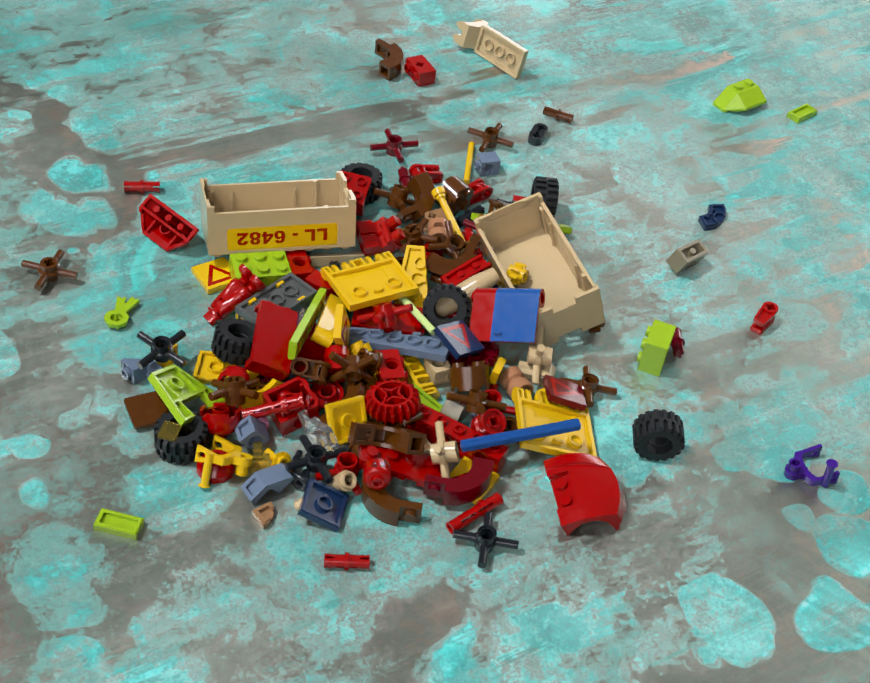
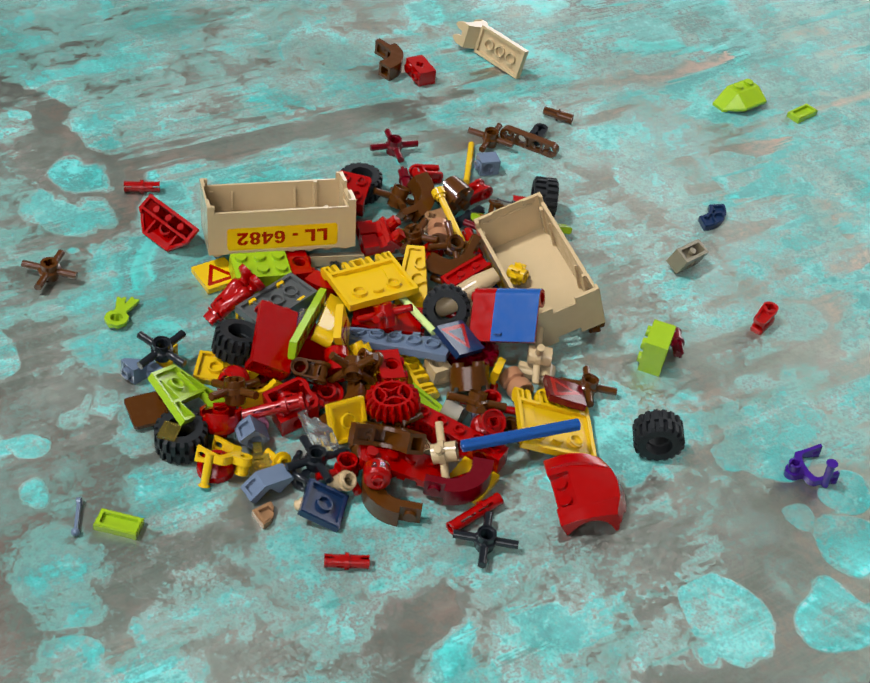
(75, 531): none -> sand blue hinge
(528, 144): none -> reddish brown beam

